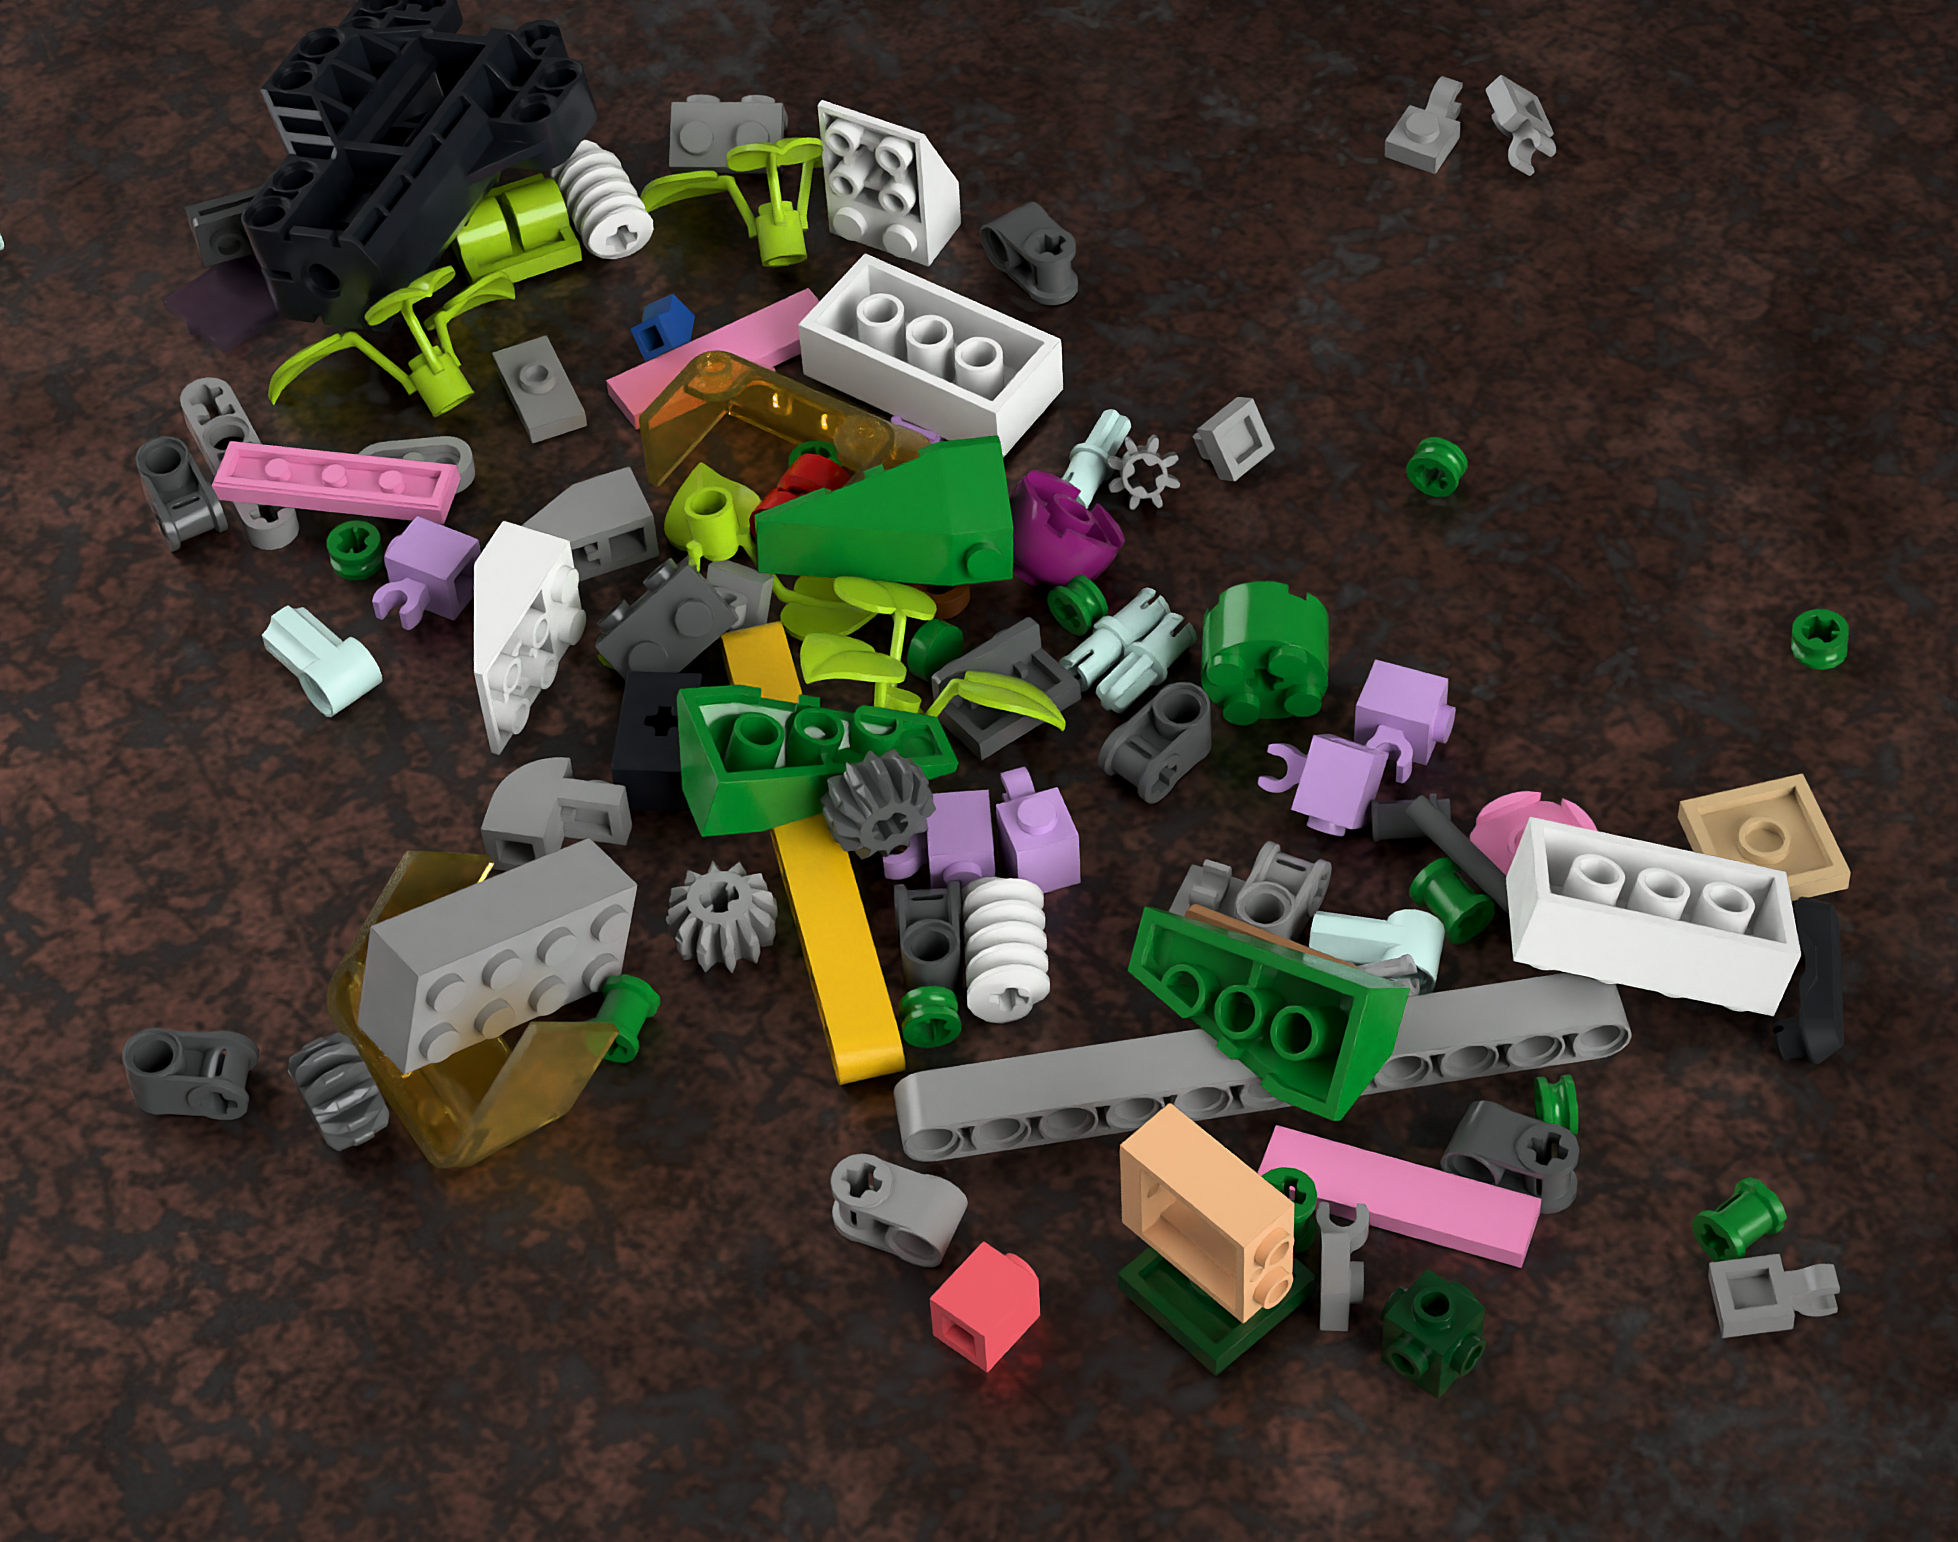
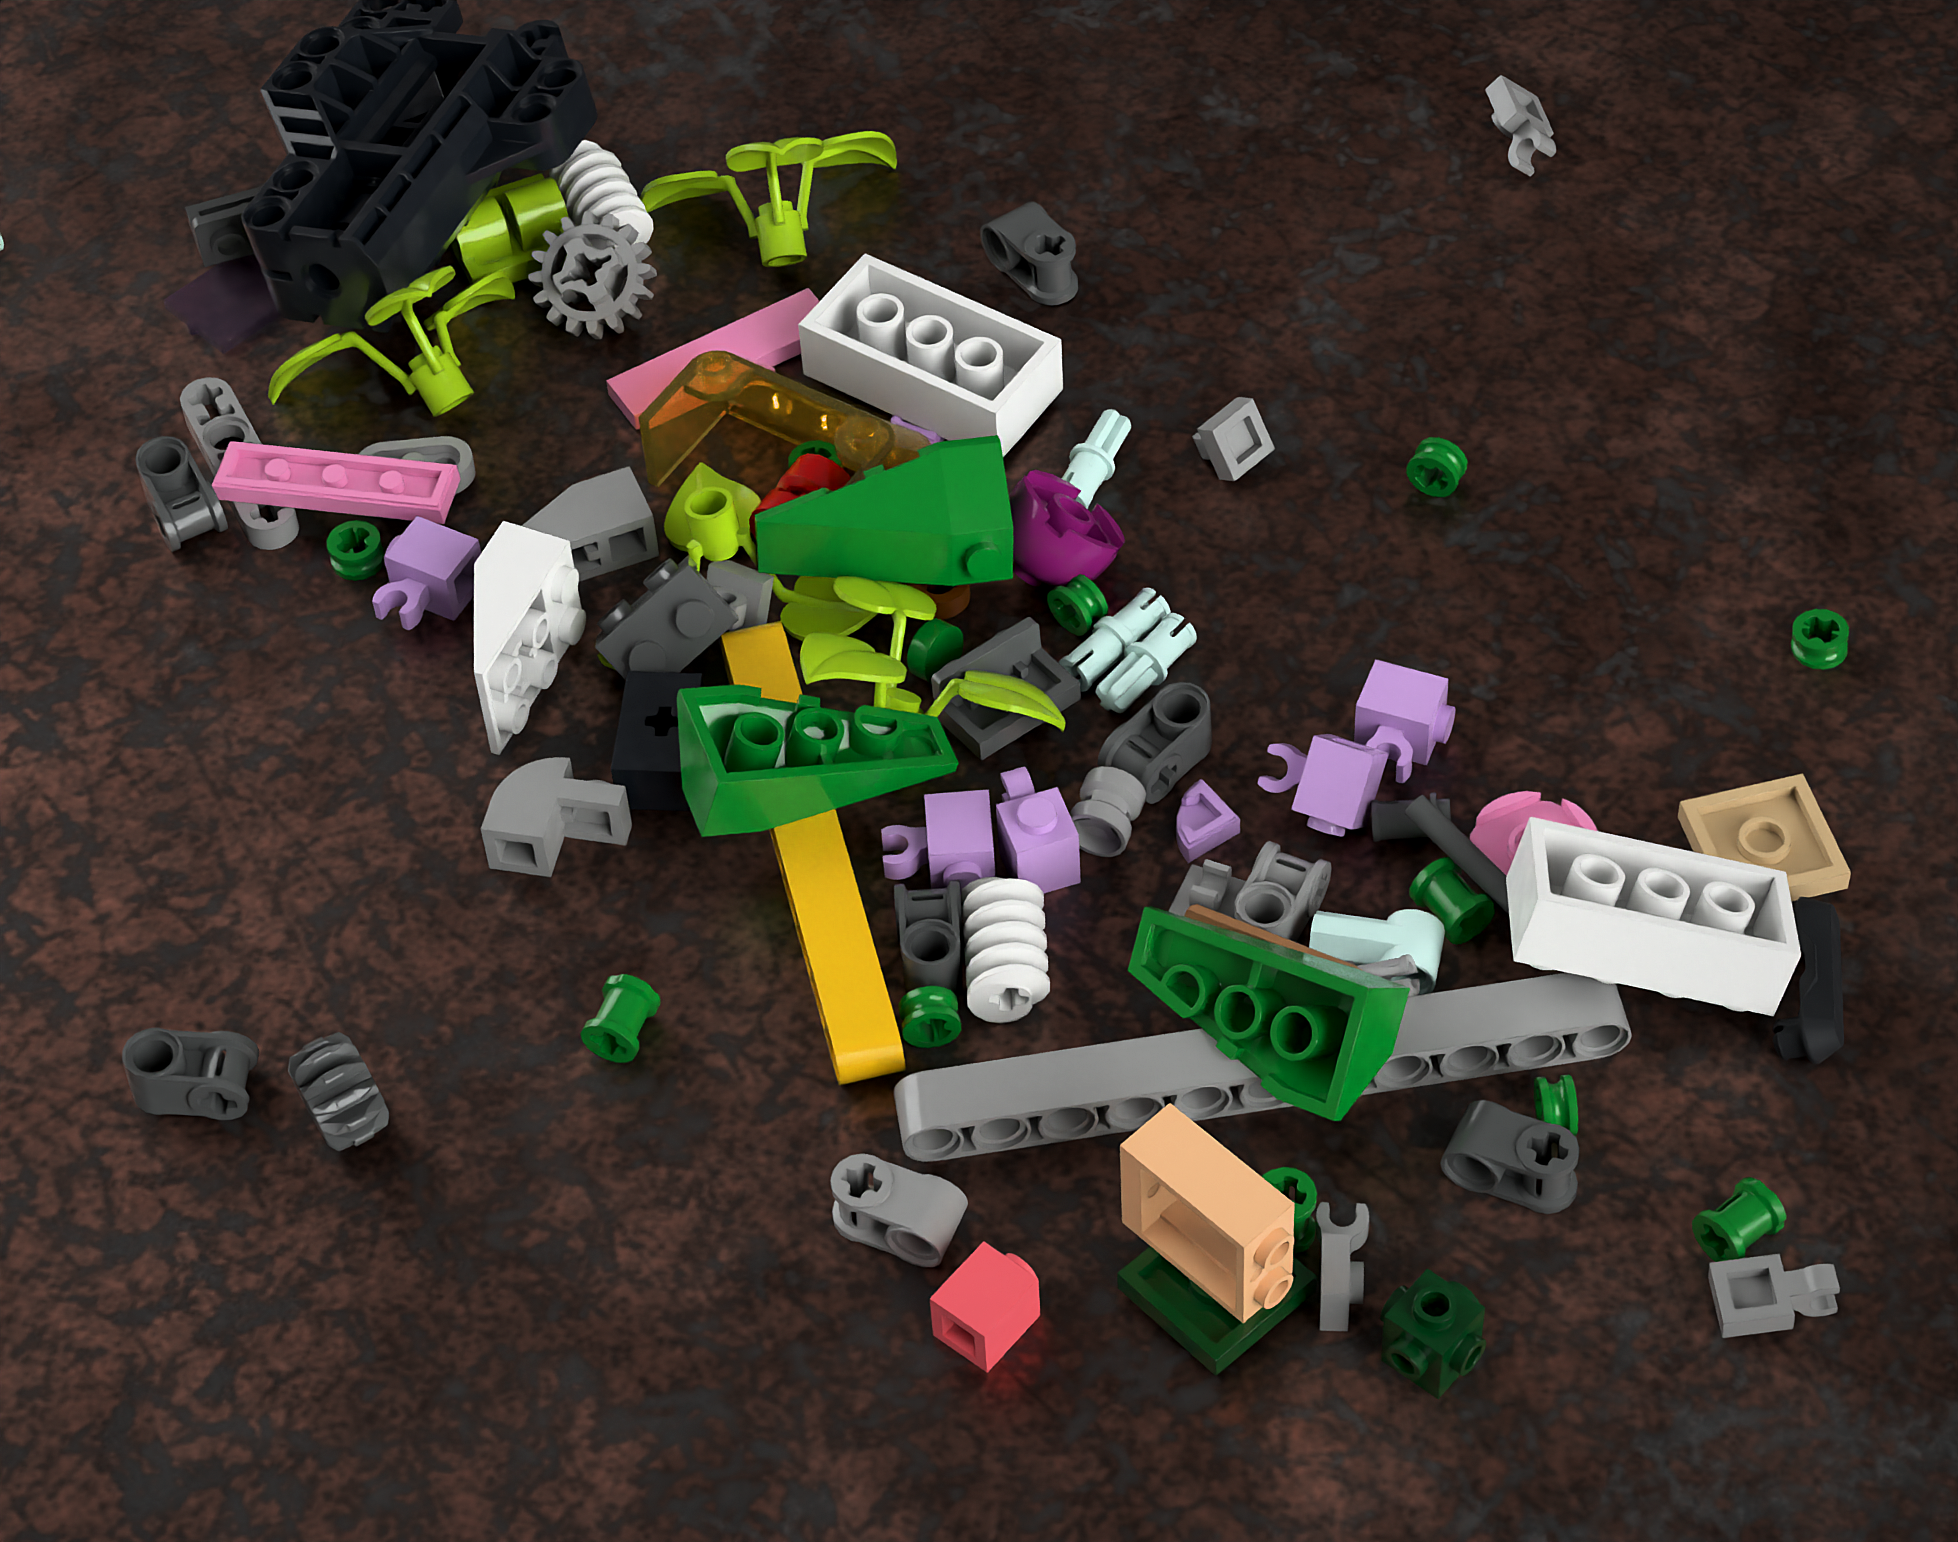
(328, 668): light aqua piece -> none
(483, 1092): clear yellow windscreen -> none
(495, 955): light grey brick -> none
(539, 389): light grey plate -> none
(571, 283): none -> light grey gear
(663, 327): blue piece -> none
(708, 129): light grey bracket -> none
(722, 916): light grey gear -> none
(877, 804): dark grey gear -> none
(886, 185): white slope -> none
(1108, 805): none -> light grey wheel
(1135, 486): light grey gear -> none
(1203, 821): none -> lavender tile
(1265, 653): green brick -> none
(1410, 1196): bright pink tile -> none
(1427, 135): light grey plate -> none

